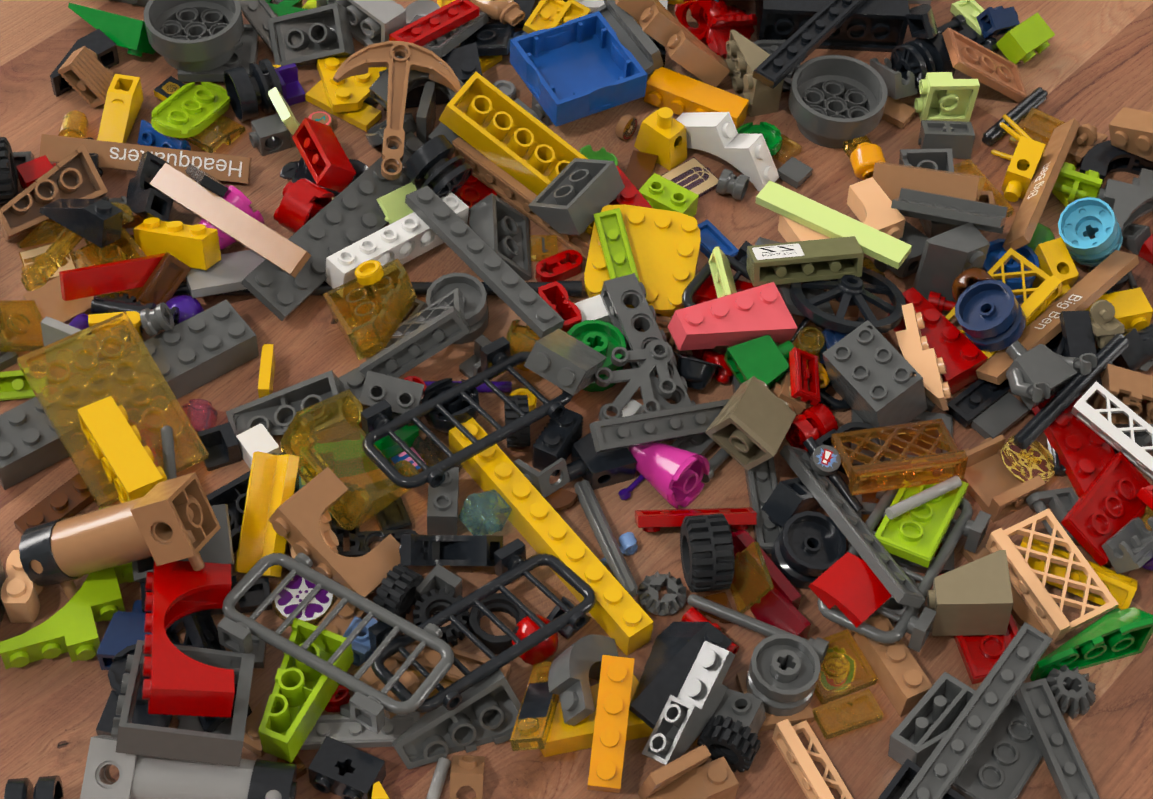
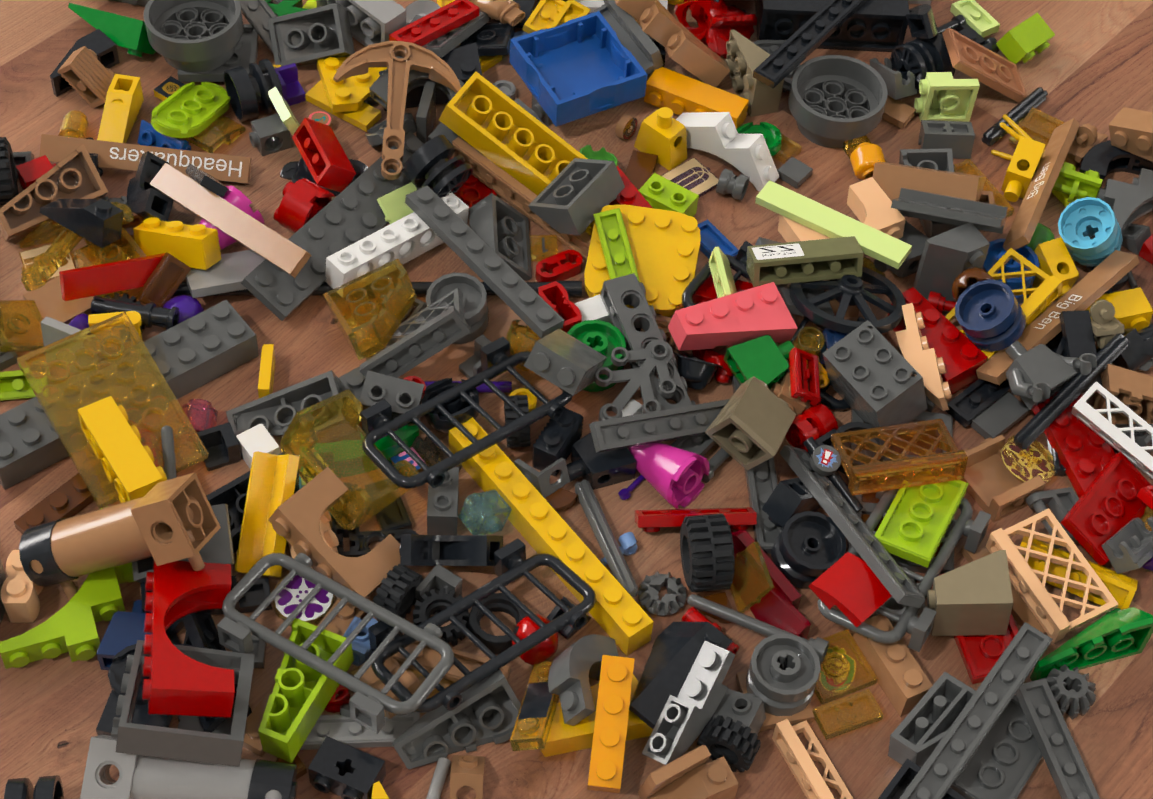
(157, 319): dark grey wheel -> none
(369, 272): yellow tile -> none
(923, 497): light grey bar -> none
(997, 21): dark blue brick -> none

